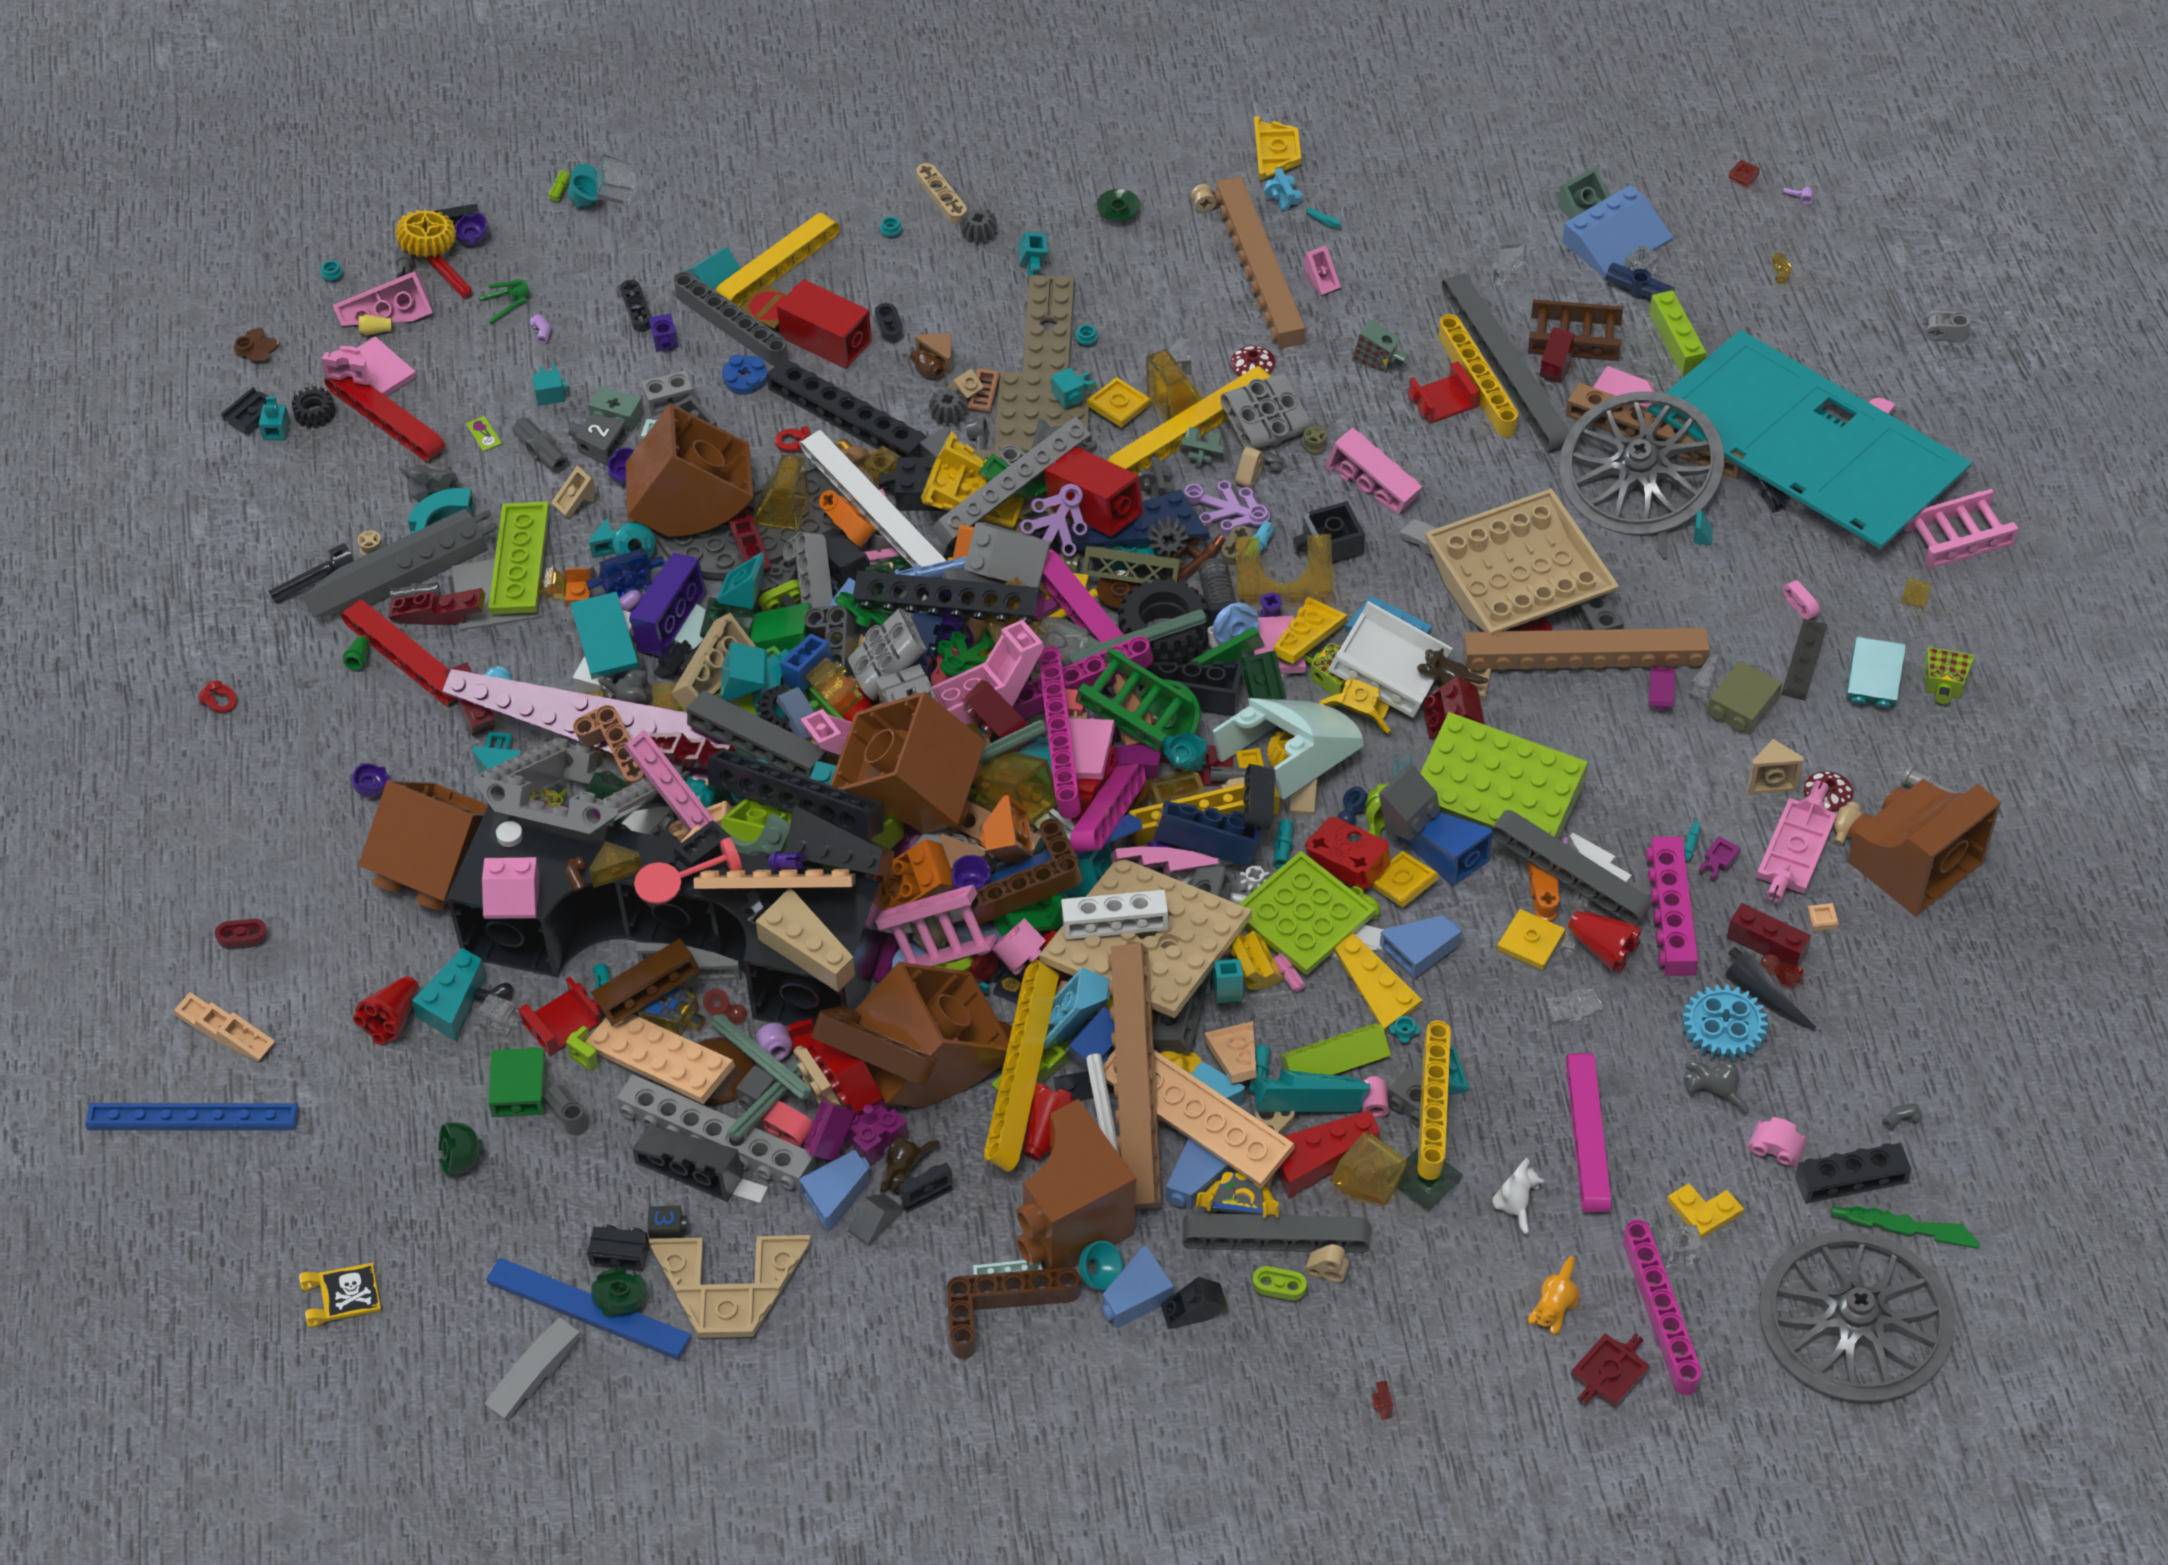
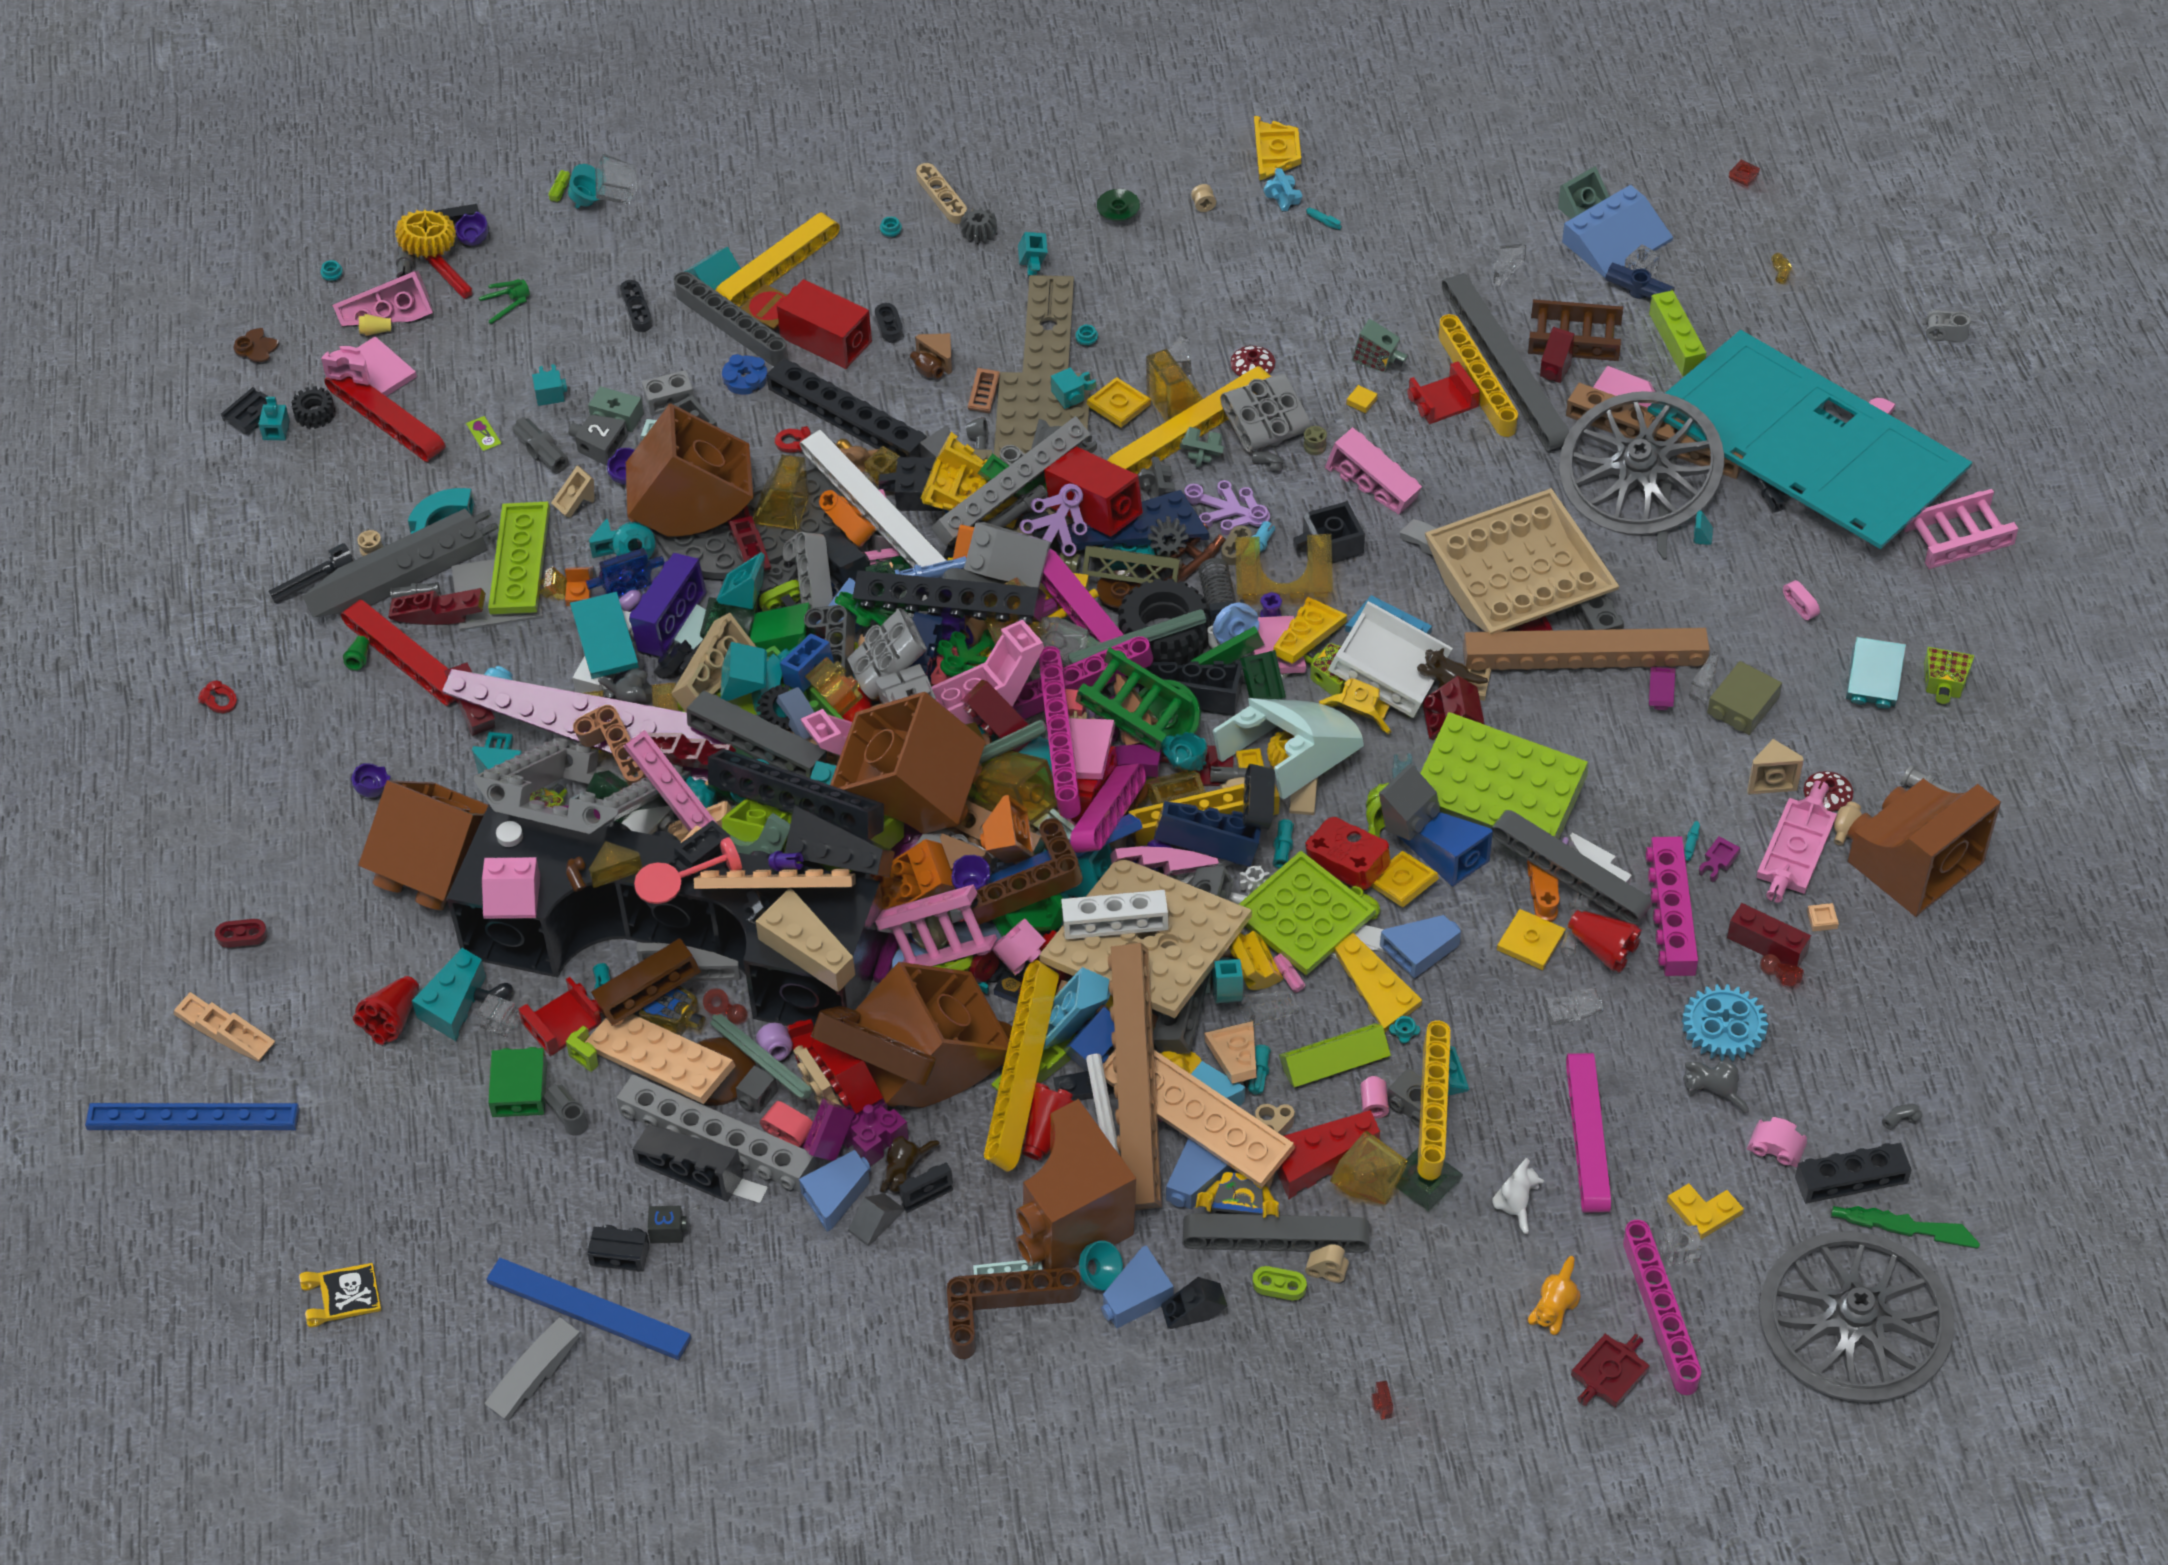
(427, 480): dark grey animal -> none
(459, 1148): dark green cylinder -> none
(543, 326): lavender arm -> none
(612, 1303): dark green plate -> none
(663, 332): dark purple brick -> none
(728, 1308): tan wing -> none
(760, 1107): sand green axle -> none
(948, 406): dark grey gear -> none
(966, 383): tan bracket -> none
(1018, 508): none -> dark grey pin
(1249, 467): tan piece -> none
(1259, 263): medium nougat brick -> none
(1309, 1093): teal slope -> none
(1320, 270): bright pink slope -> none
(1355, 802): dark blue plate -> none
(1361, 399): none -> yellow tile
(1753, 977): black piece -> none
(1804, 659): clear smoke tile -> none
(1805, 195): lavender hand -> none
(1916, 591): clear yellow plate -> none

